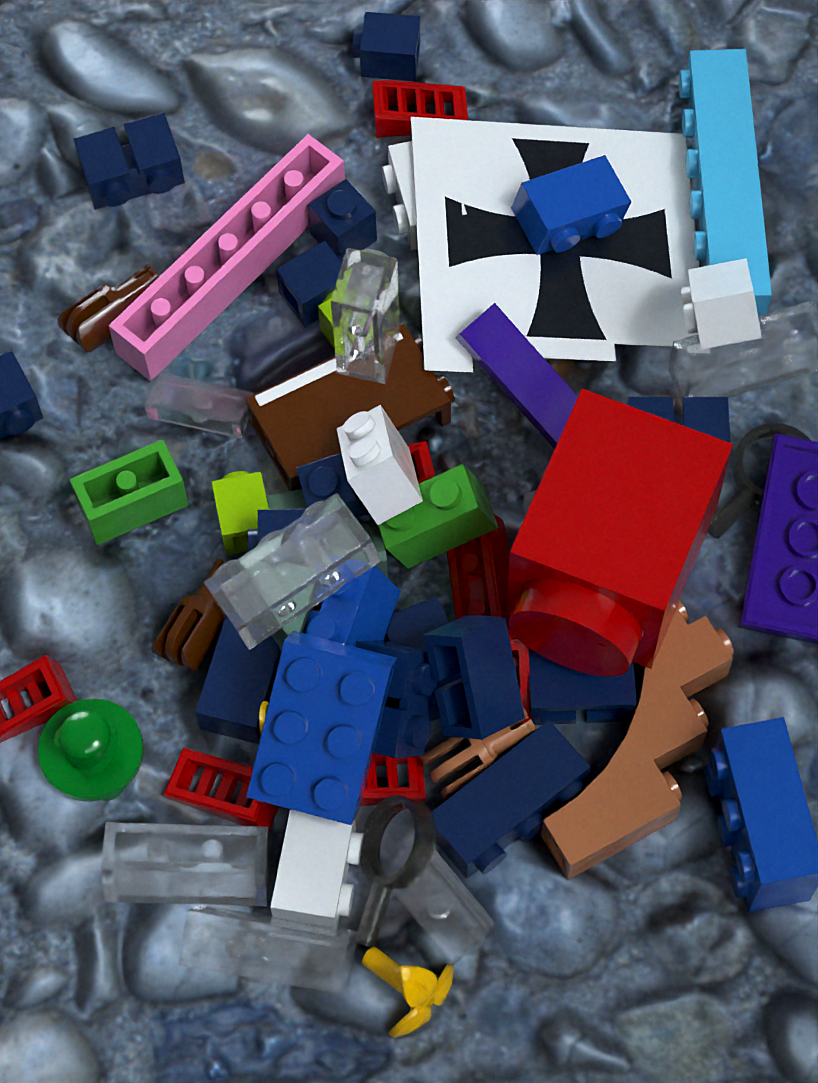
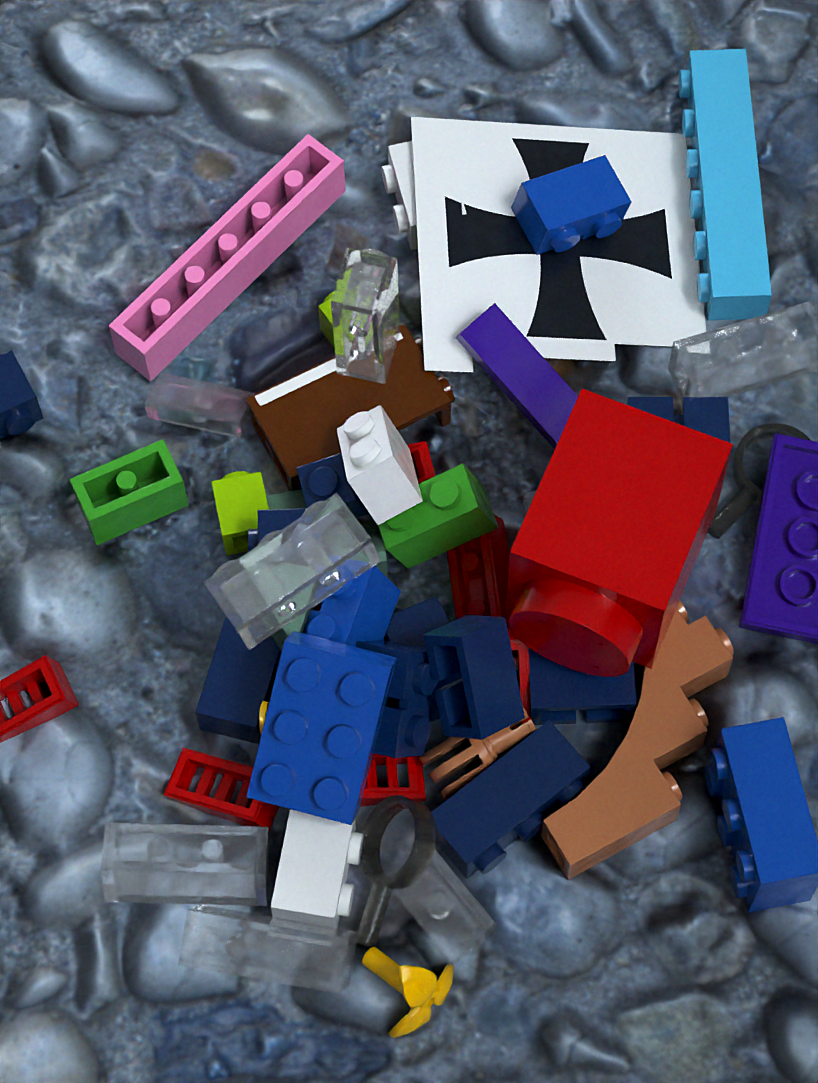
(90, 318): reddish brown arm -> none
(91, 750): green plate -> none
(133, 170): dark blue piece -> none
(191, 627): reddish brown arm -> none
(309, 280): dark blue brick -> none
(343, 219): dark blue brick -> none
(388, 46): dark blue brick -> none
(404, 93): red slope -> none
(721, 304): white brick -> none

